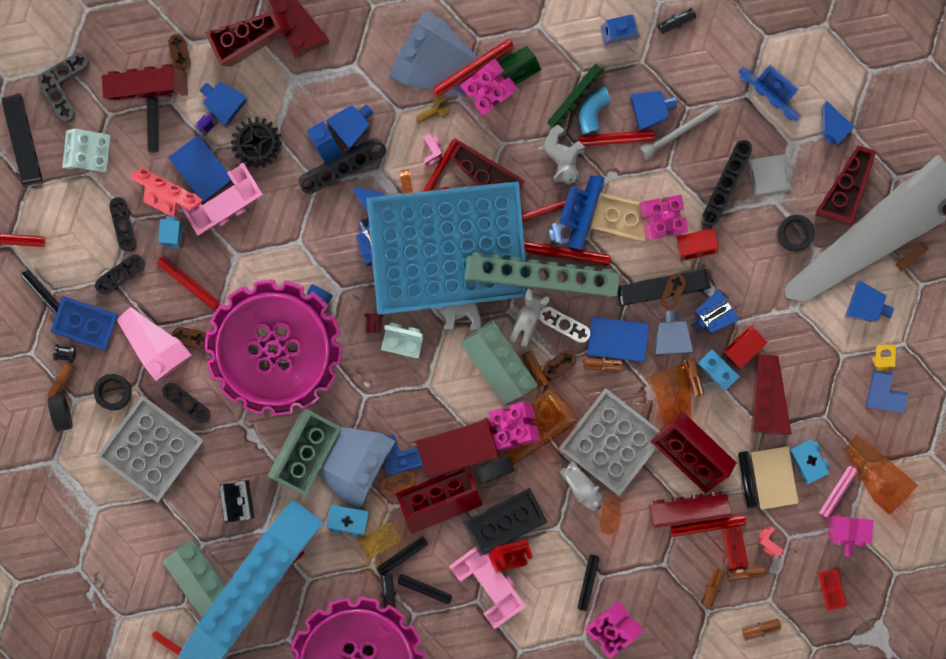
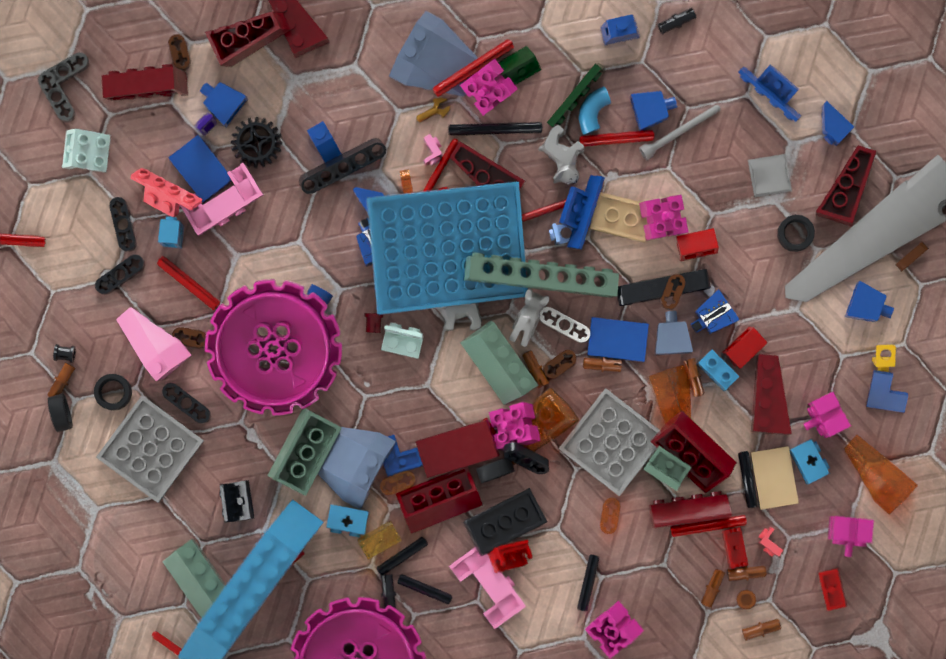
(22, 140): black beam -> none
(40, 290): black axle -> none
(83, 323): blue tile -> none
(152, 125): black axle -> none
(350, 124): blue torso -> none
(495, 128): none -> black axle
(517, 453): none -> black beam
(567, 253): red axle -> none
(582, 487): light grey animal -> none
(667, 468): none -> sand green bracket
(732, 176): black beam -> none
(746, 599): none -> dark orange tile
(827, 416): none -> dark pink brick
(838, 491): bright pink axle -> none

